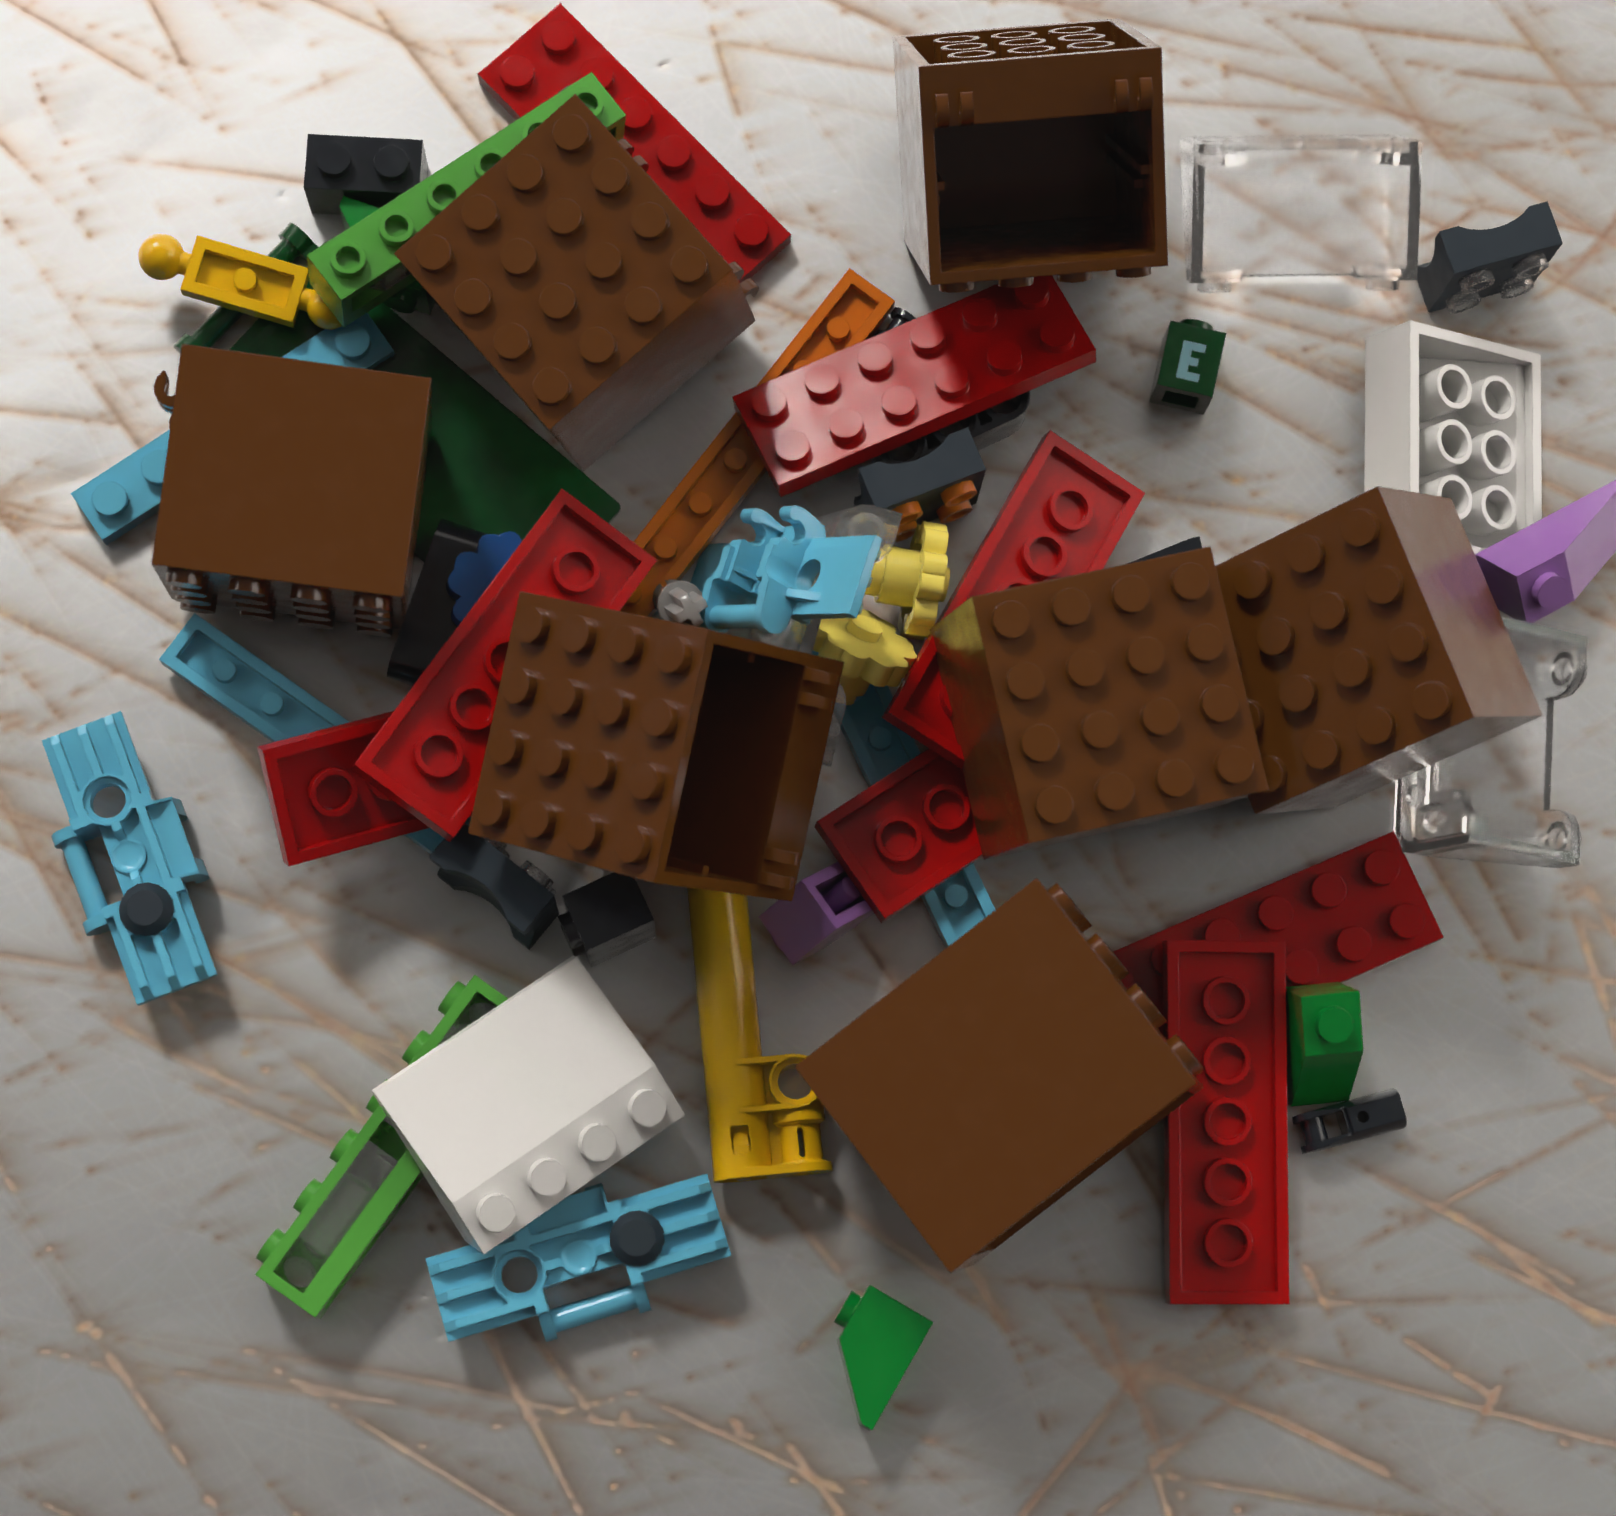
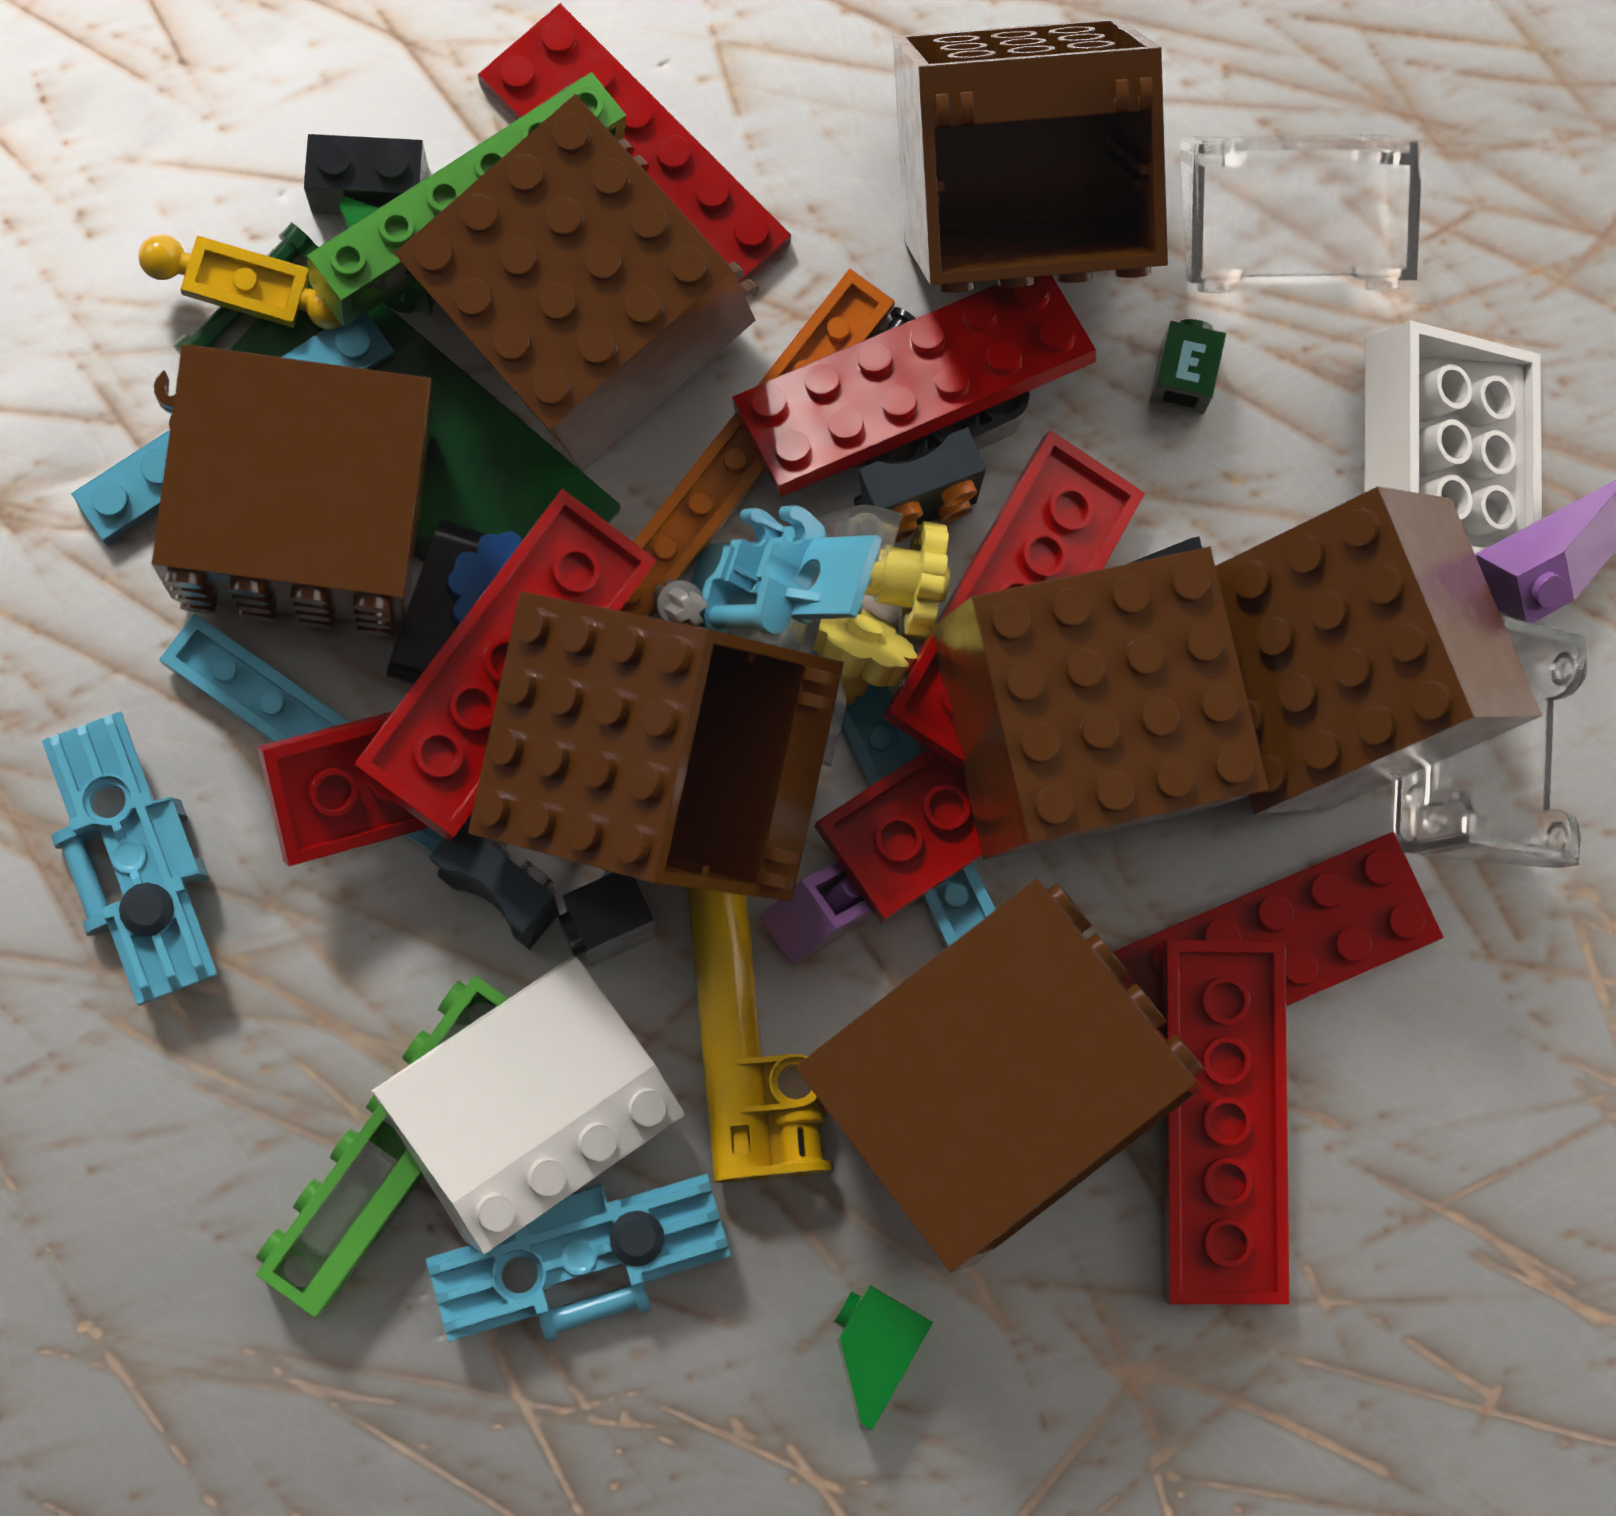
(1322, 1042): green slope -> none
(1357, 1120): black bar -> none
(1488, 261): black brick -> none

